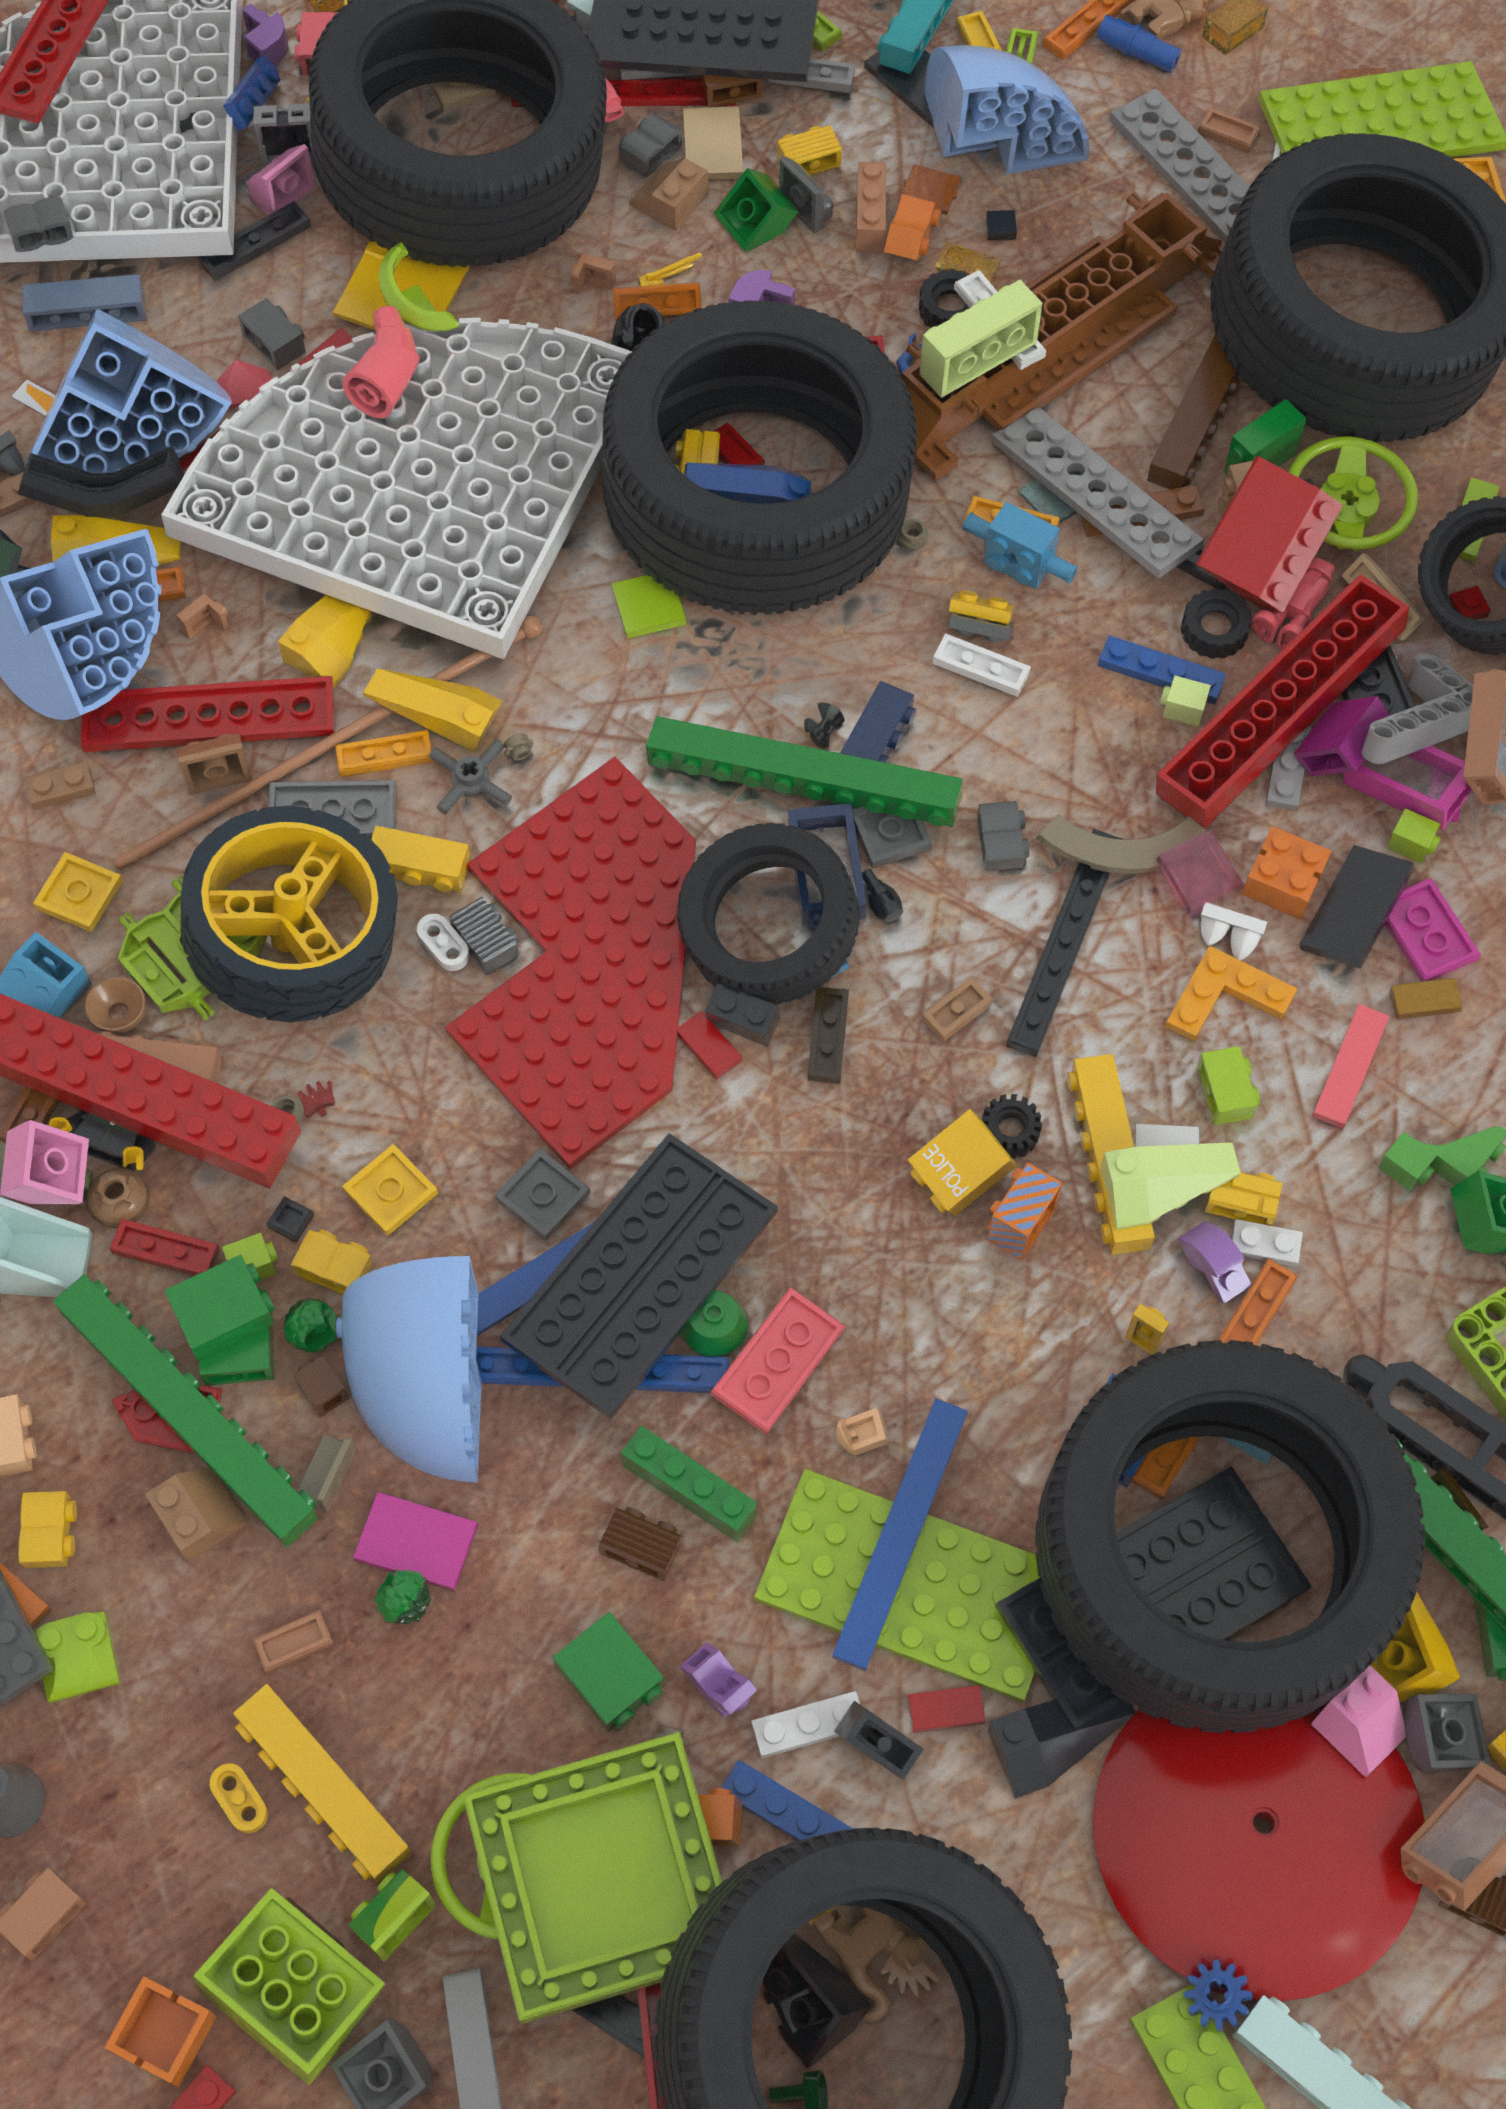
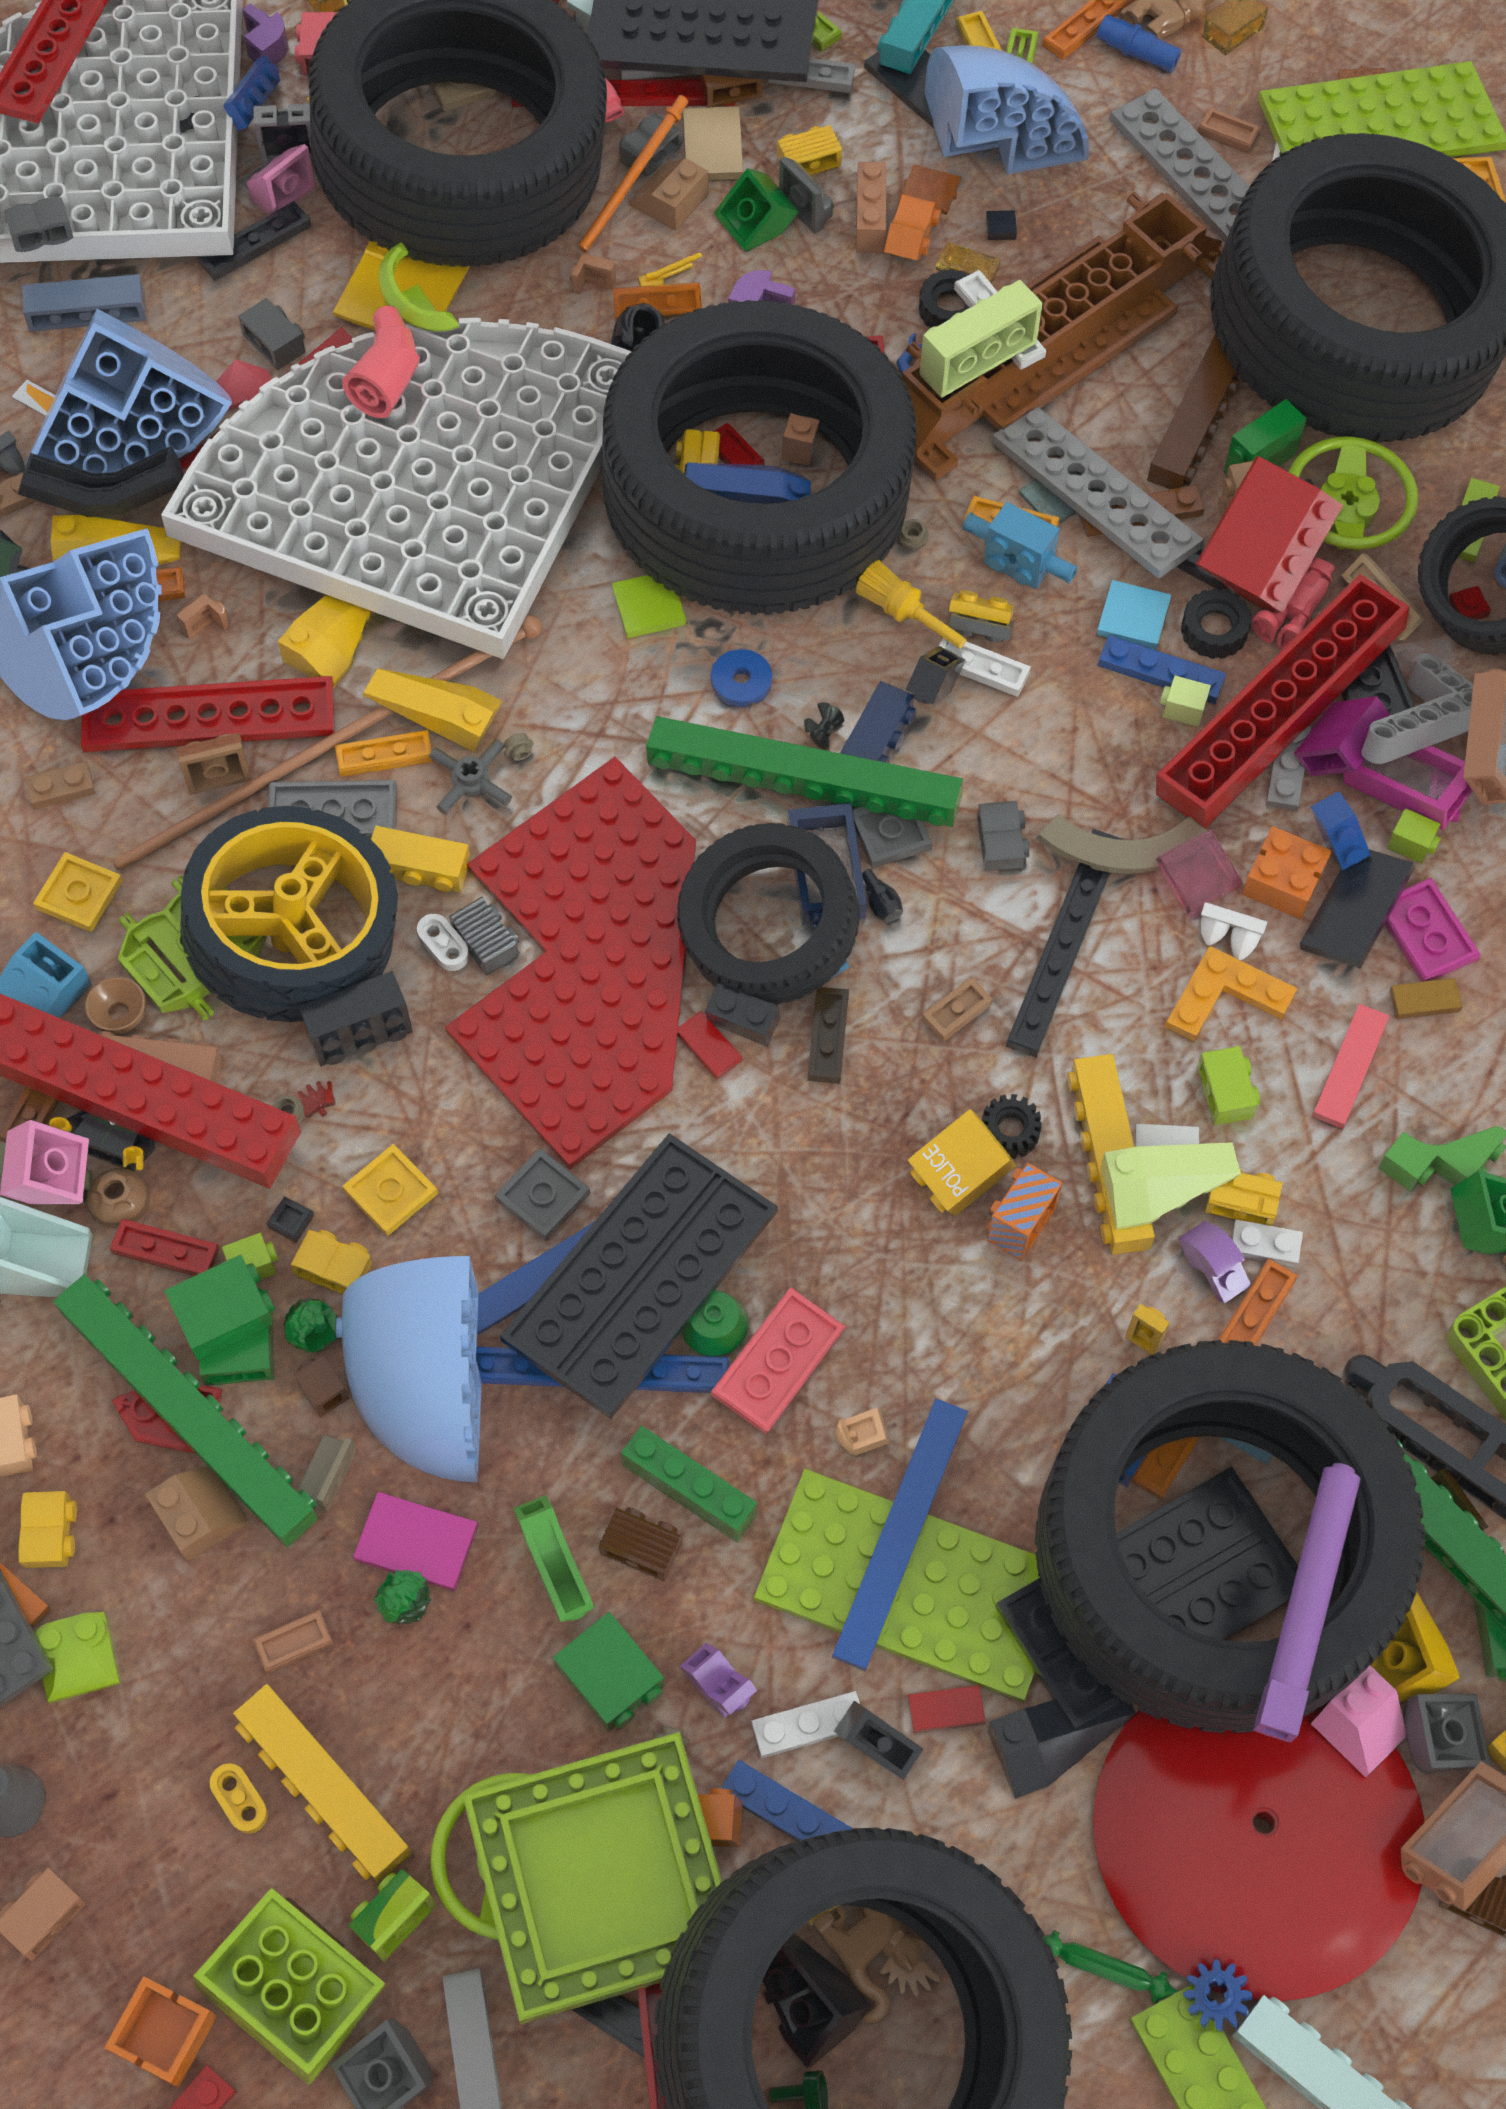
(356, 1019): none -> black brick
(553, 1559): none -> bright green arch
(672, 116): none -> orange bar
(741, 662): none -> blue tile
(800, 439): none -> nougat brick
(901, 600): none -> yellow piece
(935, 675): none -> black brick
(1110, 1967): none -> green wheel
(1134, 614): none -> medium azure tile
(1287, 1686): none -> medium lavender brick
(1340, 830): none -> blue brick

